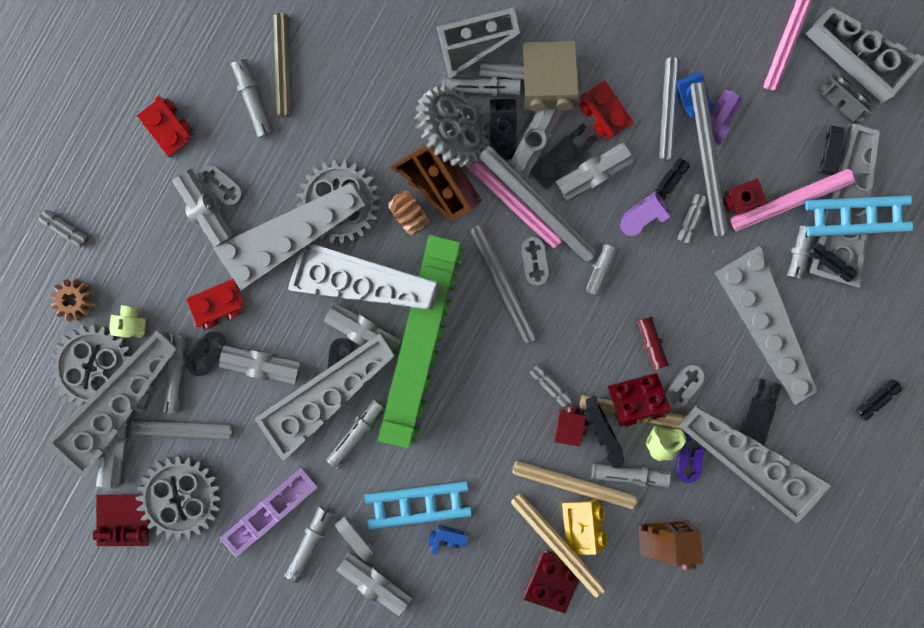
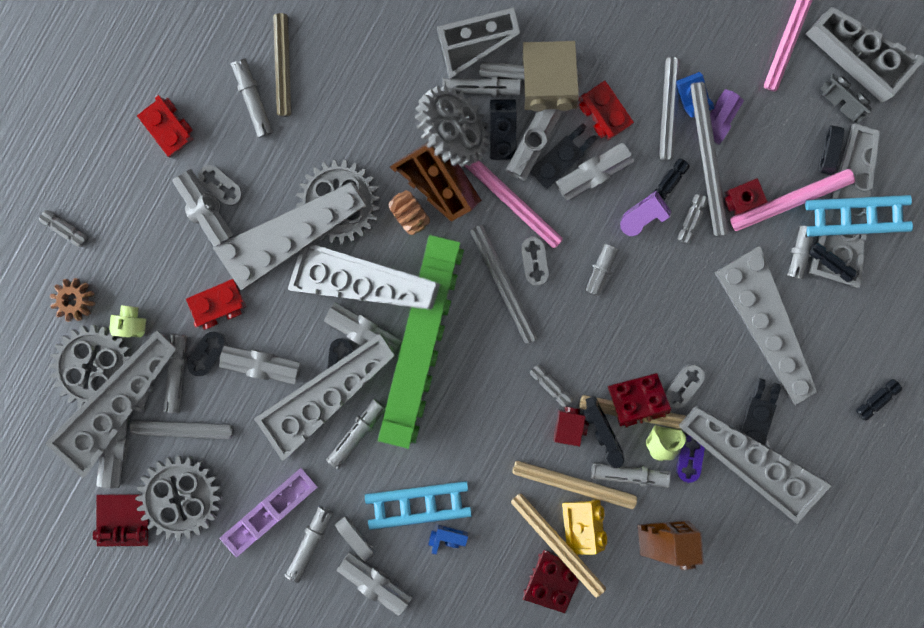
(537, 204): light grey axle -> none
(652, 343): dark red pin -> none

